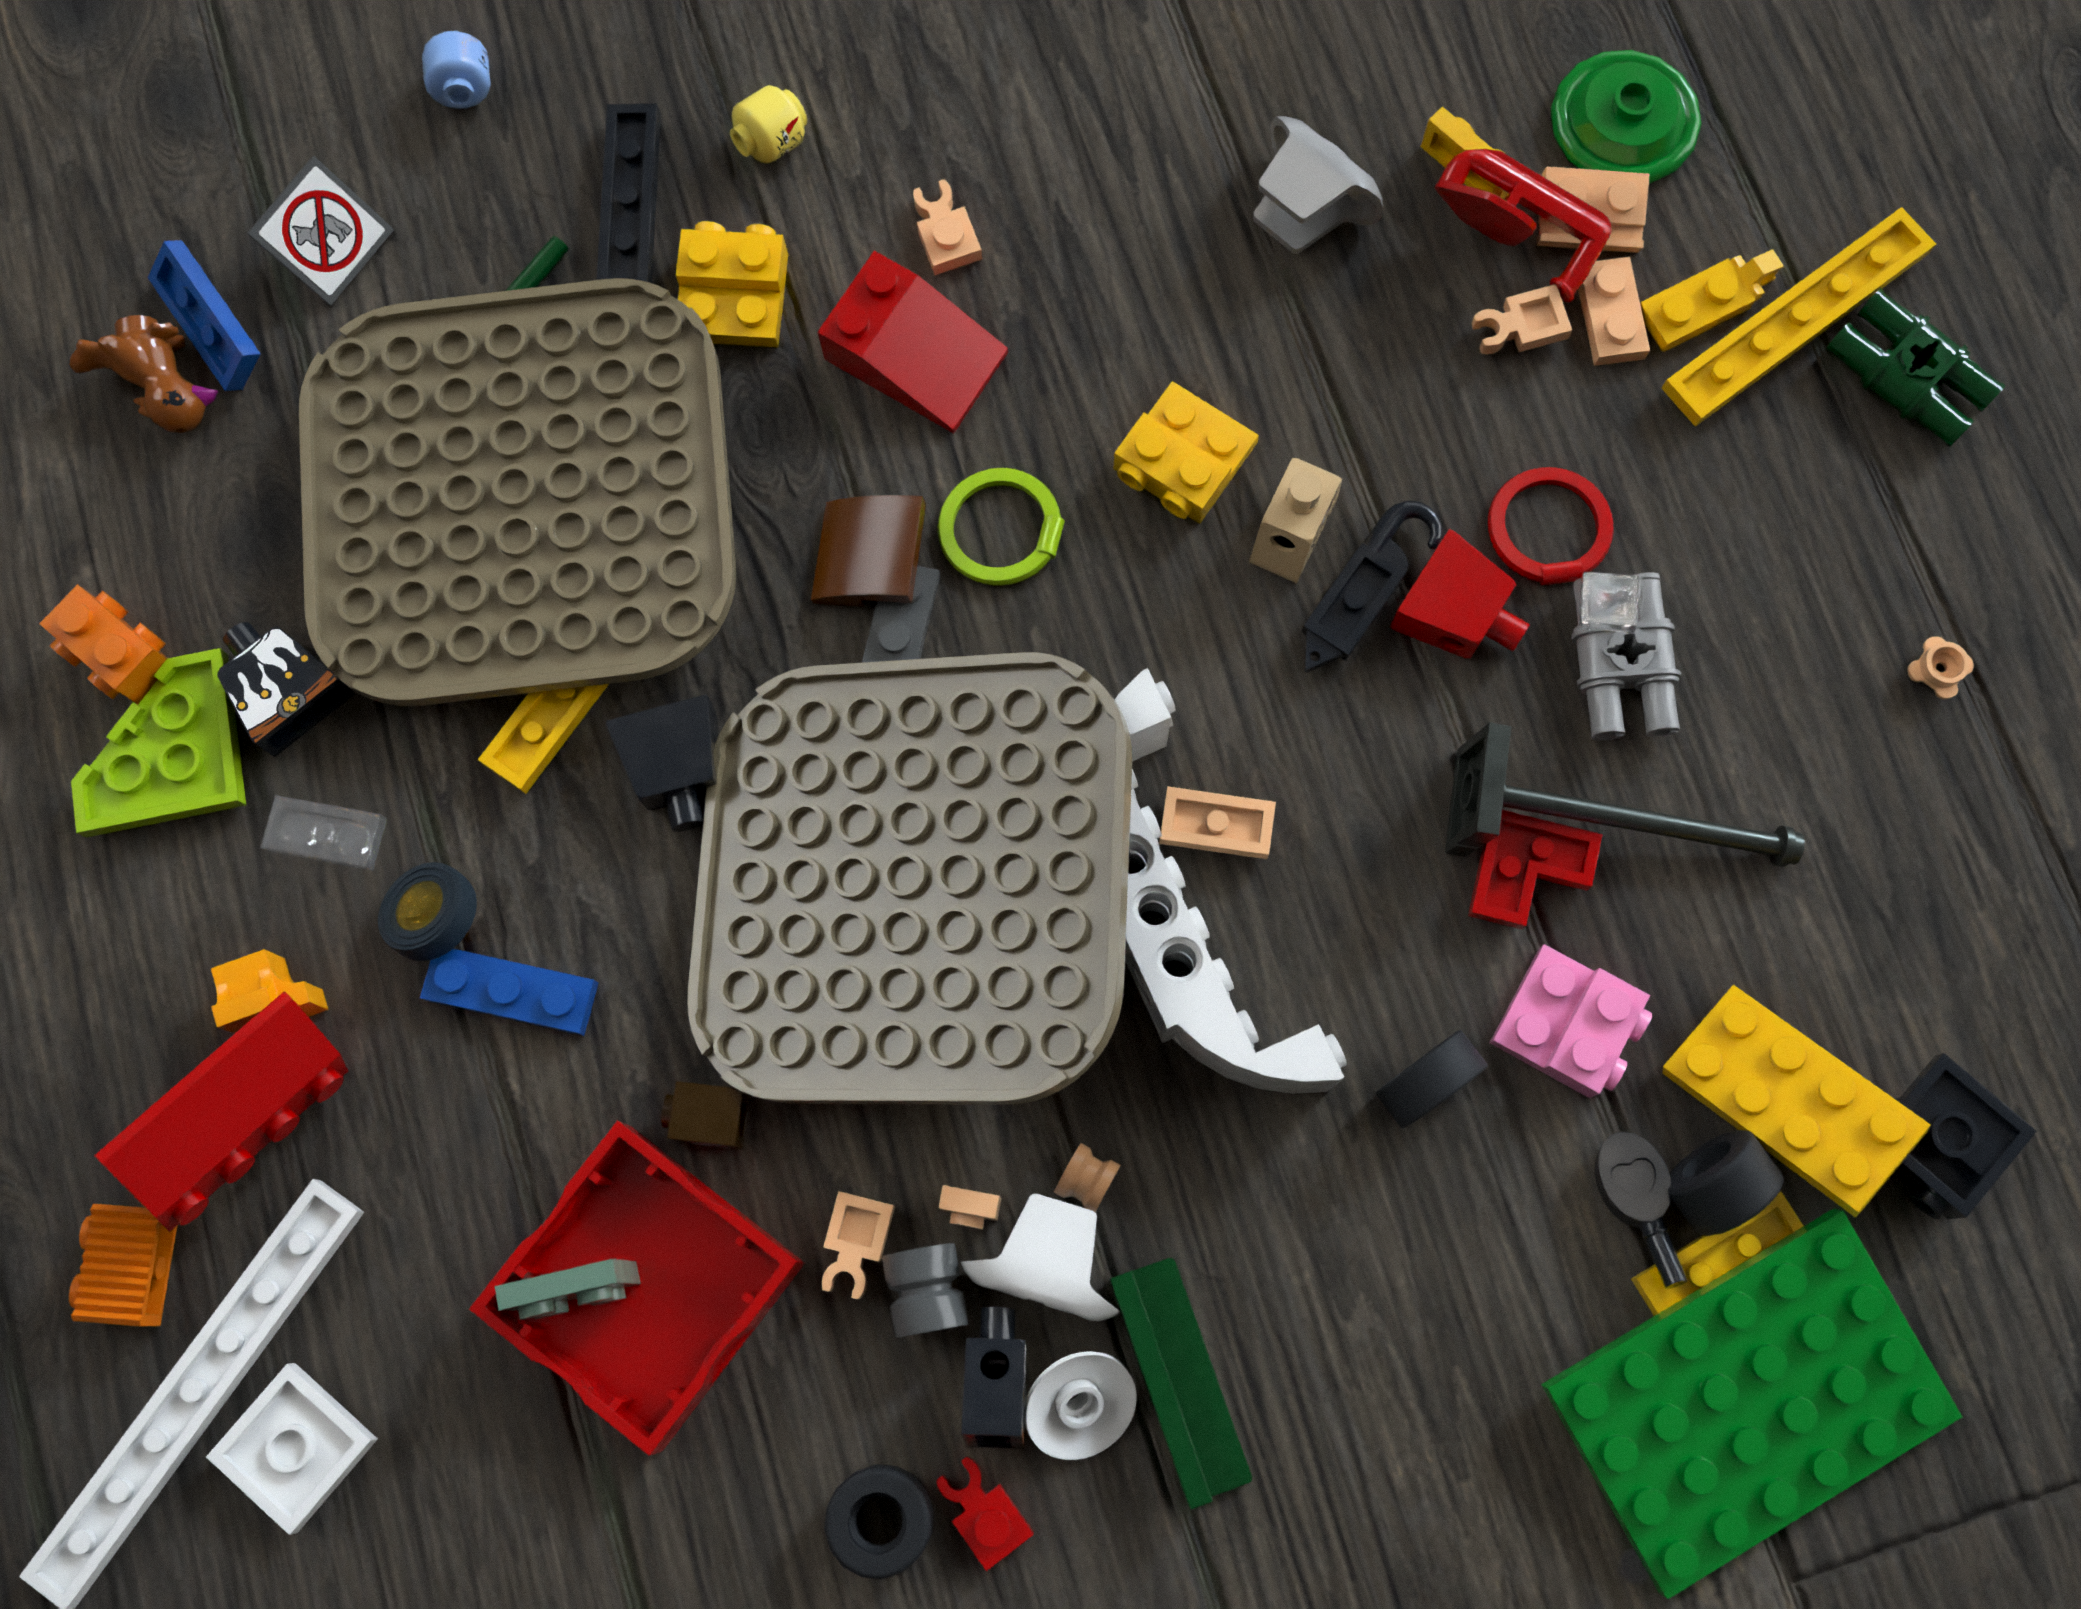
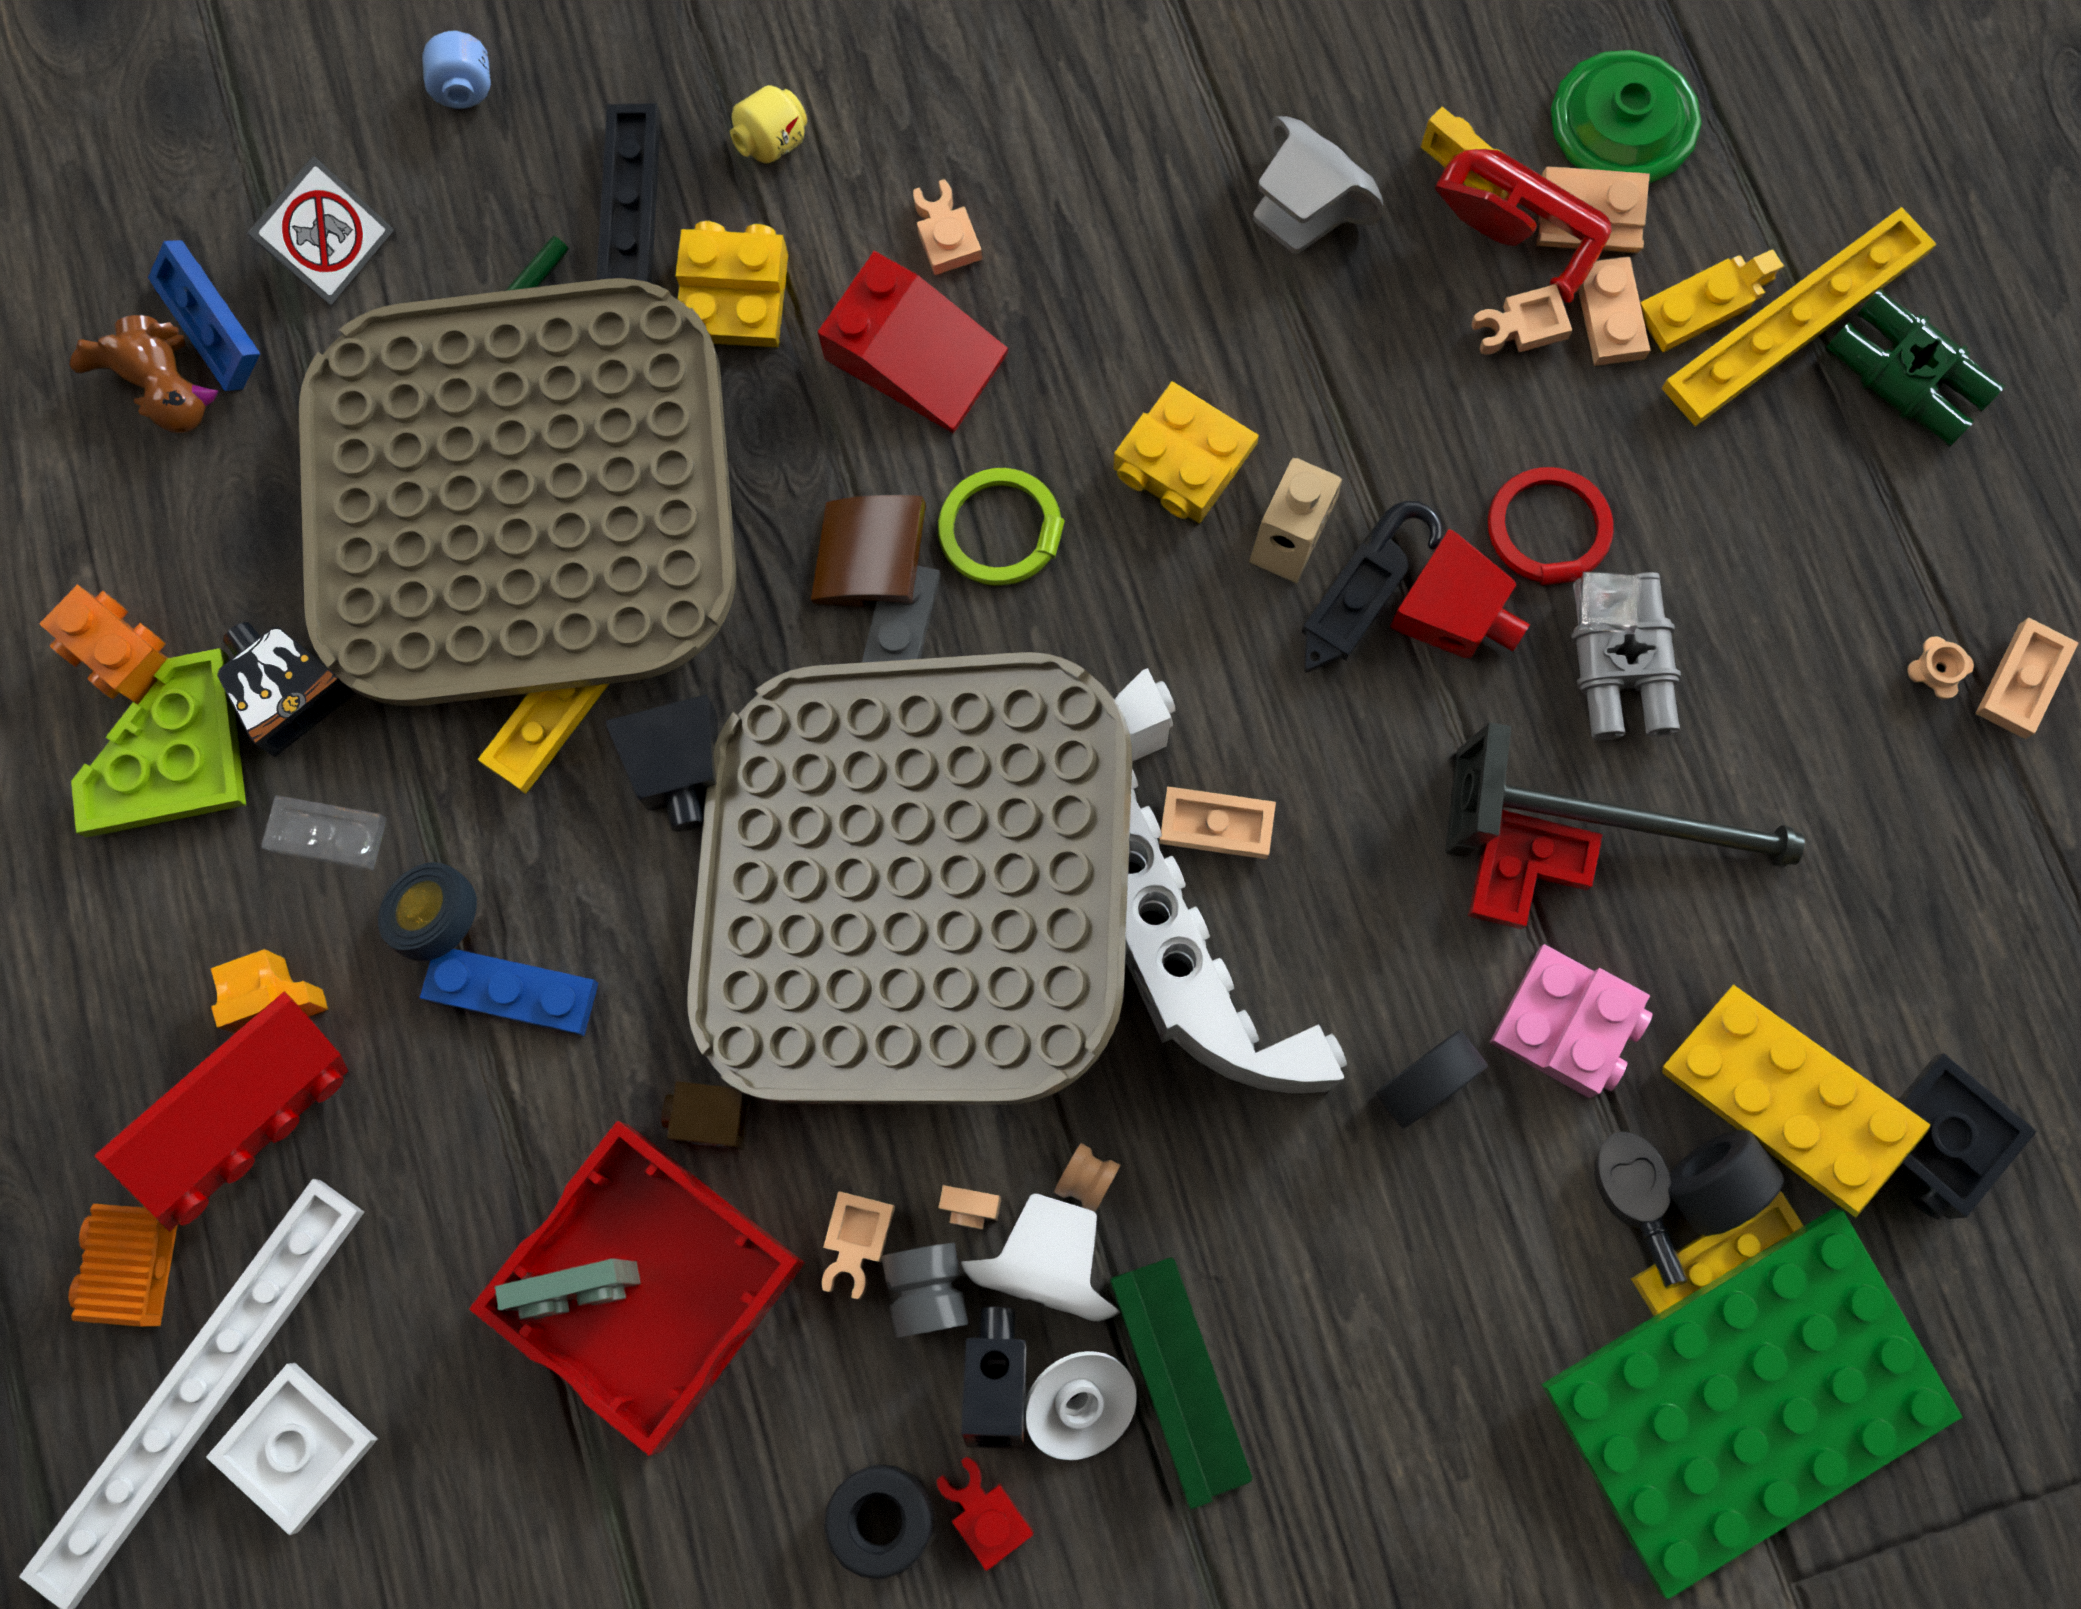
(2027, 678): none -> light nougat plate

